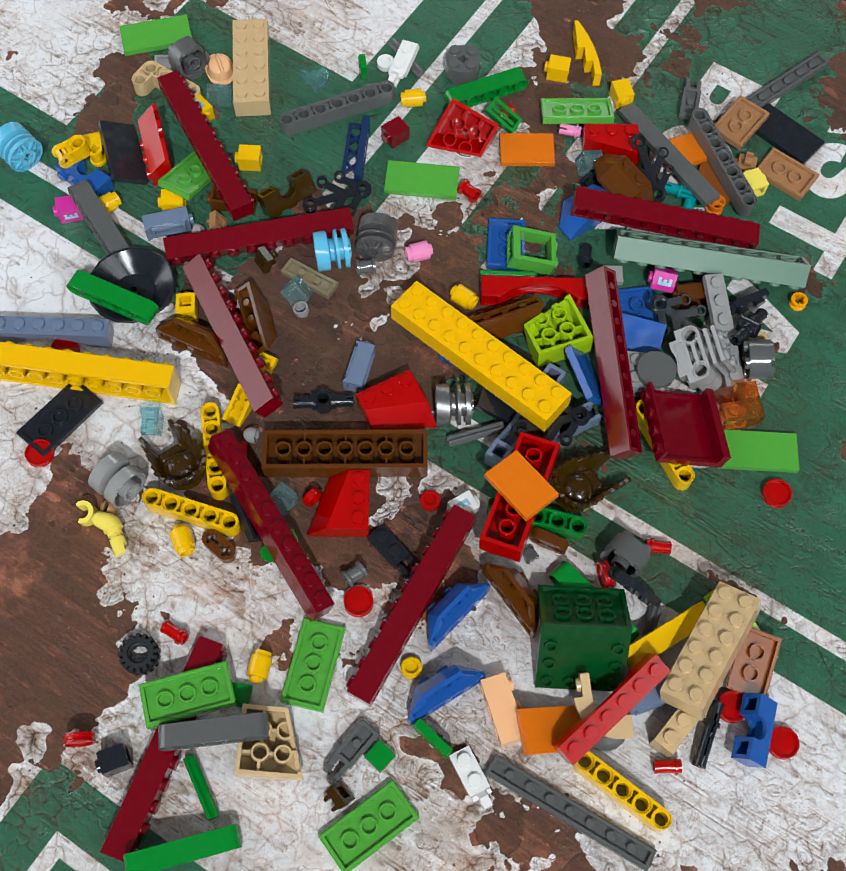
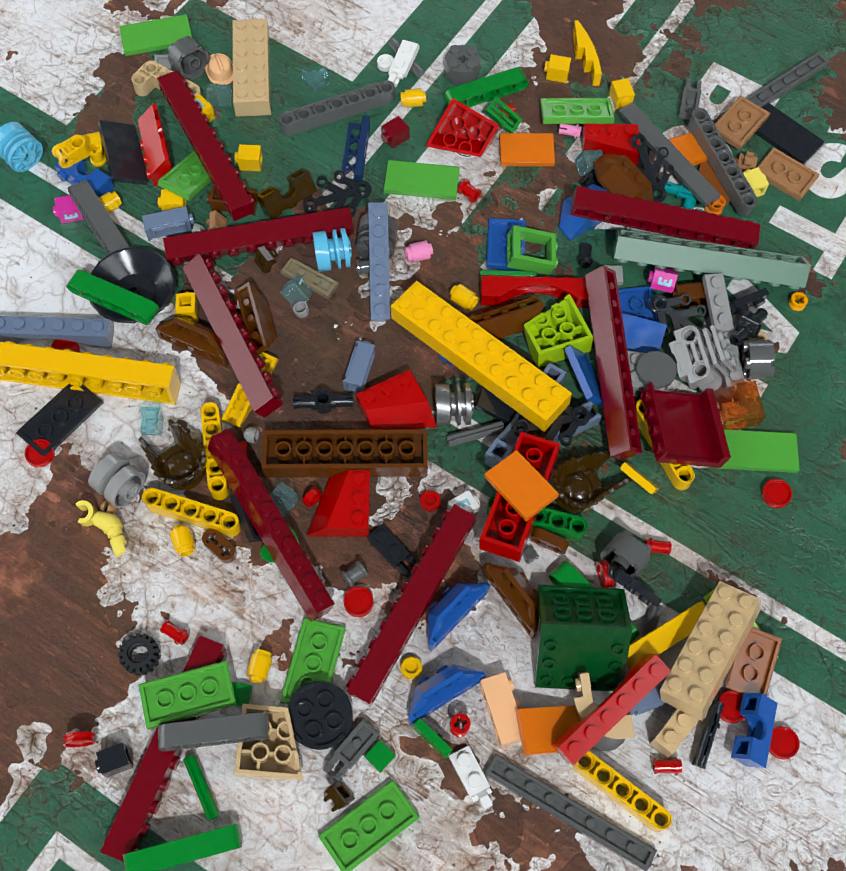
(320, 715): none -> black tile
(362, 67): green tile -> none
(379, 262): none -> sand blue arch
(463, 719): none -> red bush
(640, 478): none -> yellow tile

